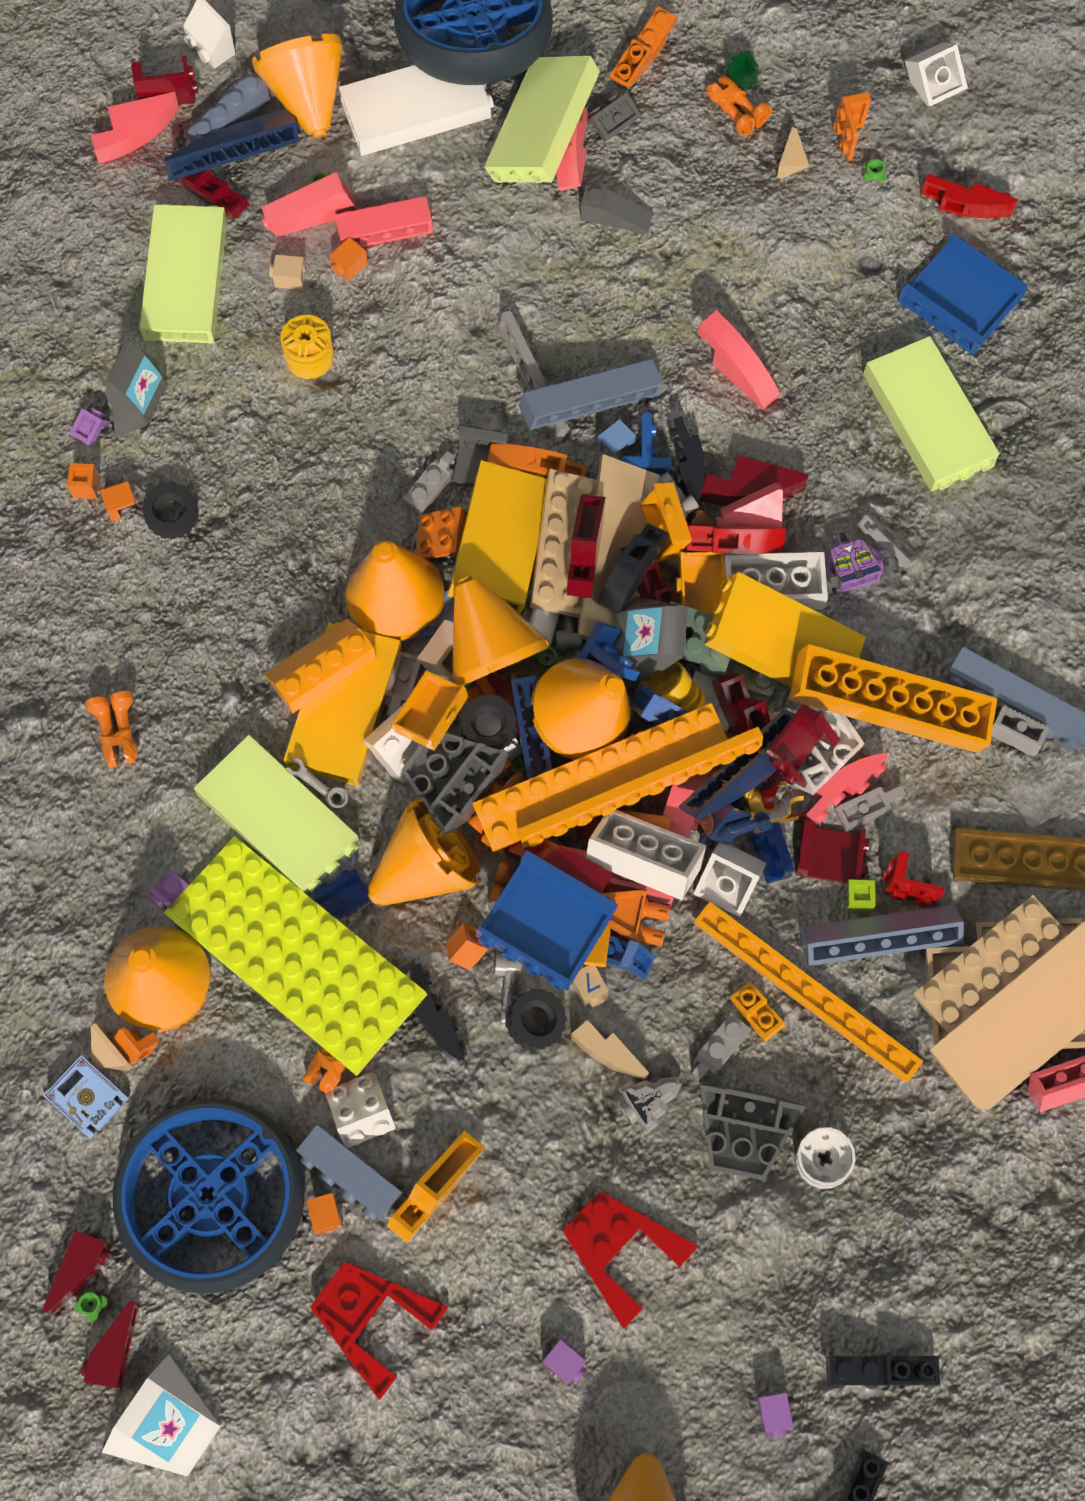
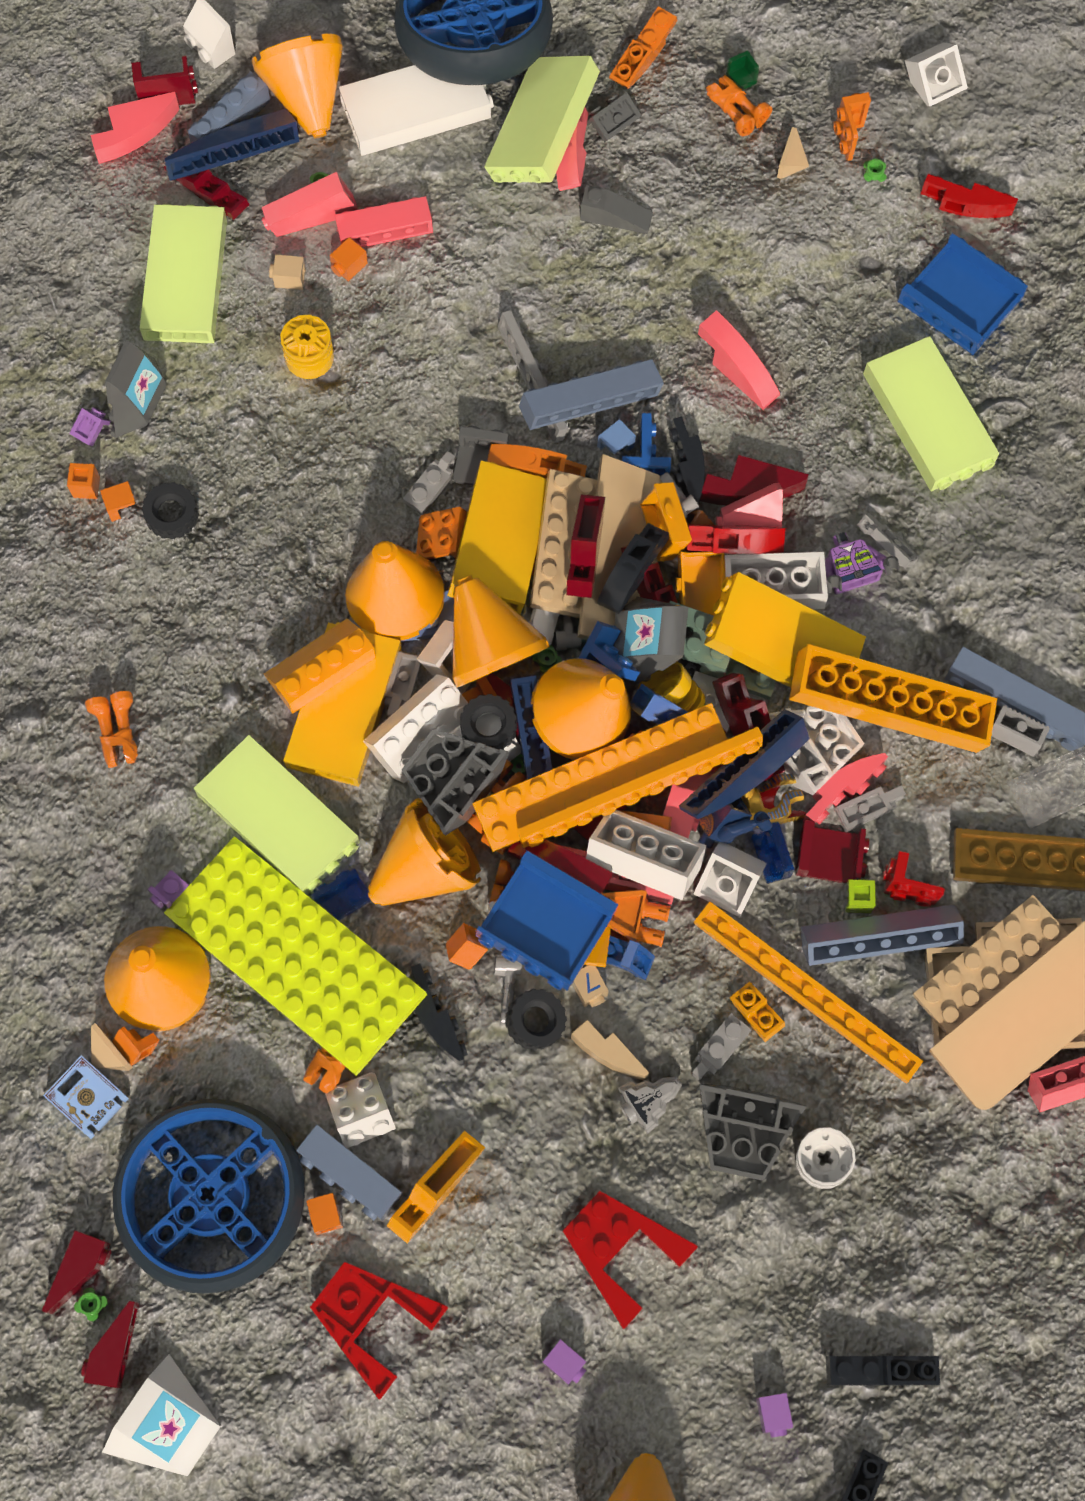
(303, 773): light grey brick -> none
(430, 710): light orange container -> none
(798, 741): dark red panel -> none

